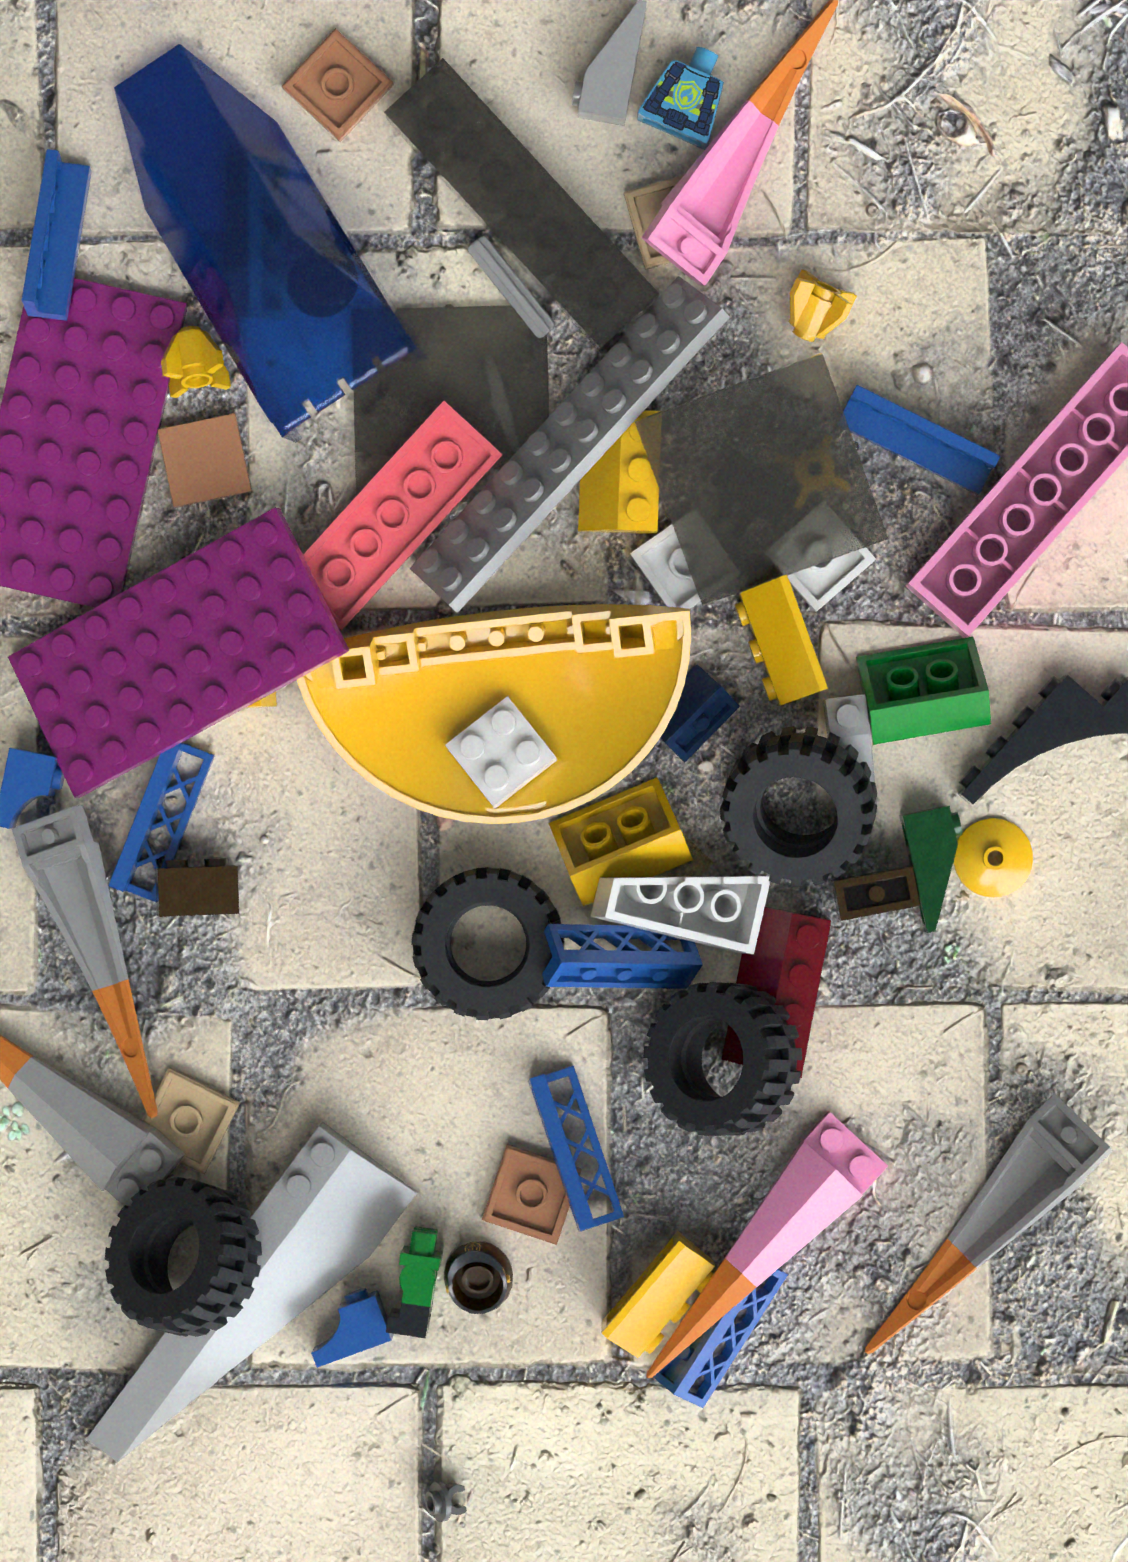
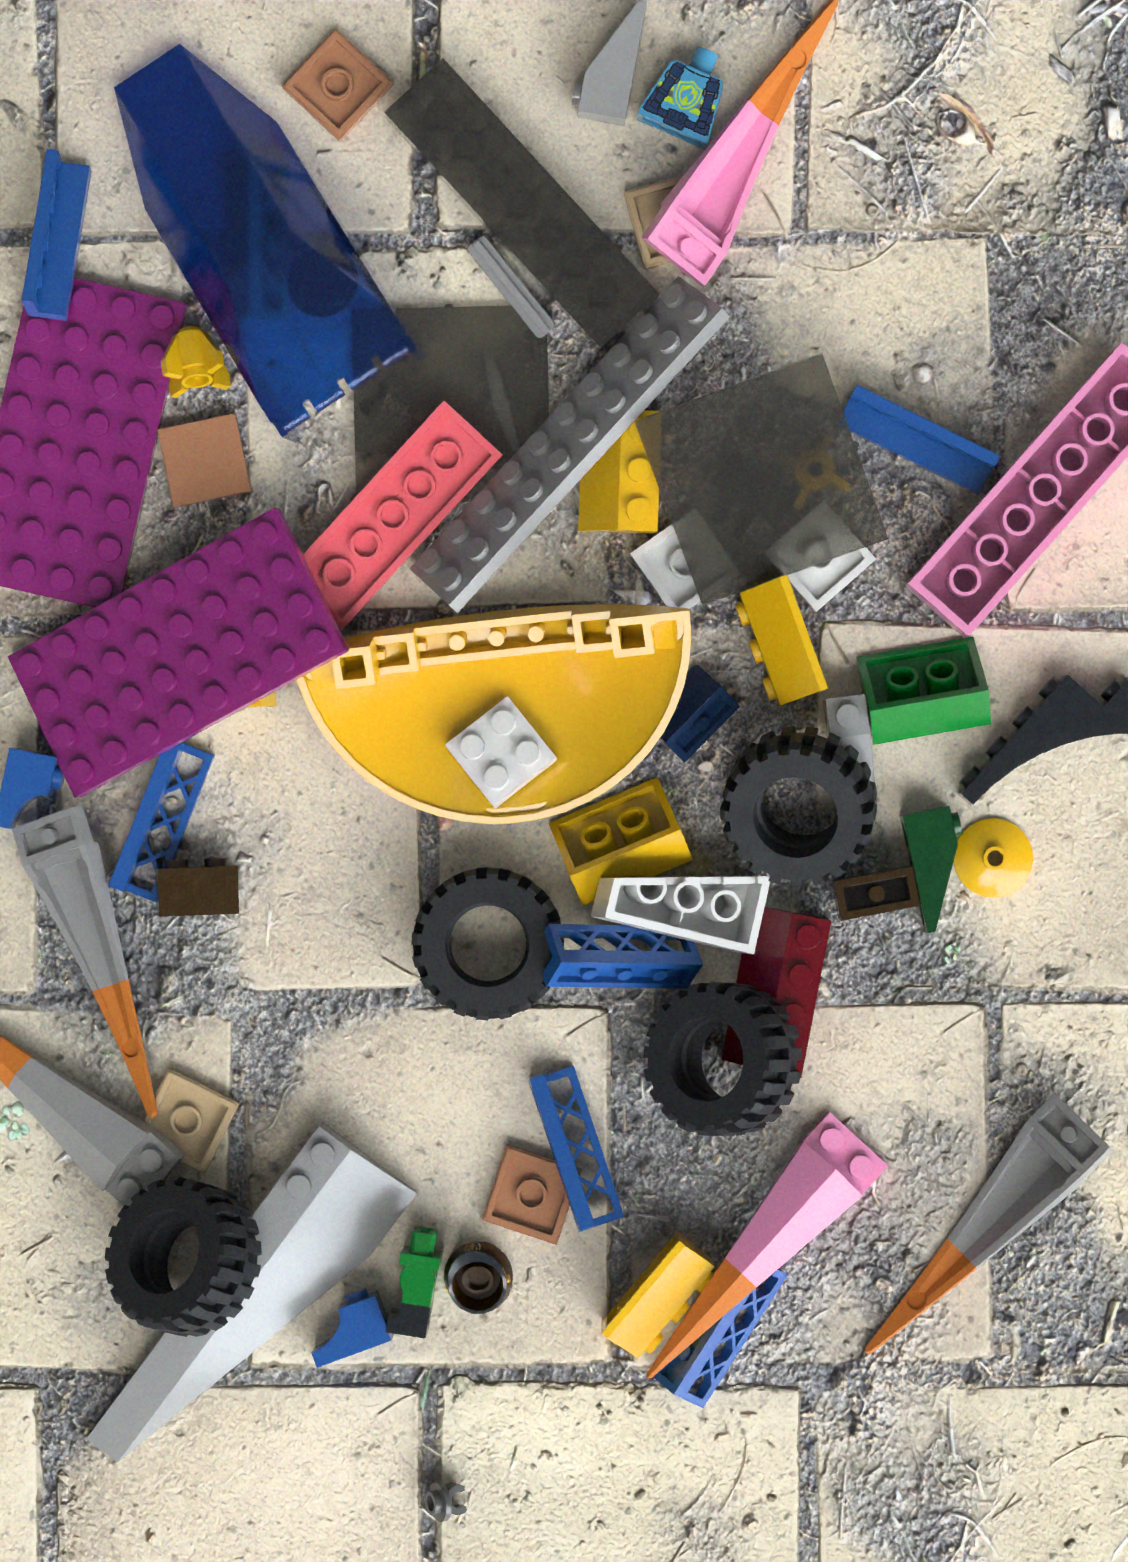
(817, 306): yellow brick -> none

